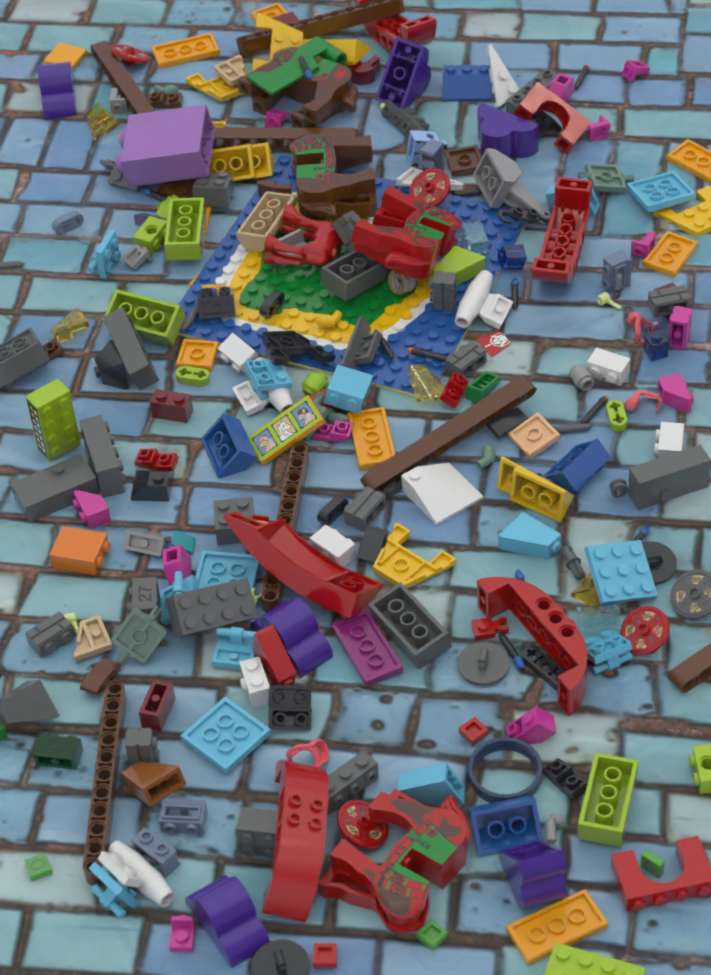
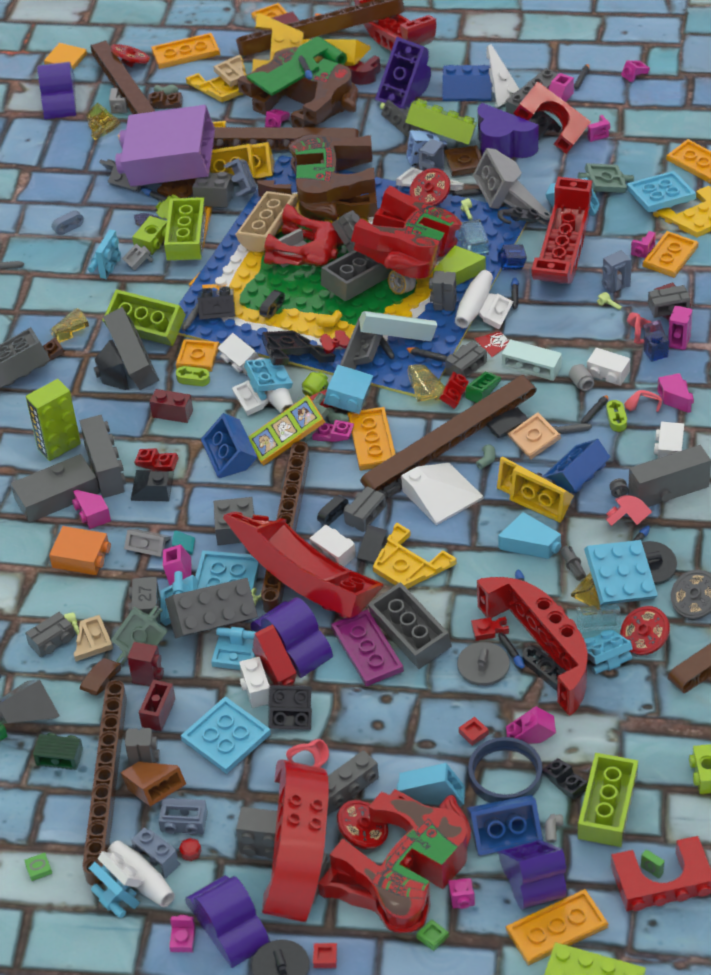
(144, 664): none -> dark red brick
(190, 849): none -> red tile
(242, 176): none -> sand blue window
(339, 340): none -> red piece
(397, 326): none -> light aqua brick
(441, 122): none -> lime brick
(461, 893): none -> dark pink bracket
(466, 205): none -> yellowish green hand
(531, 360): none -> light aqua brick
(629, 505): none -> coral brick

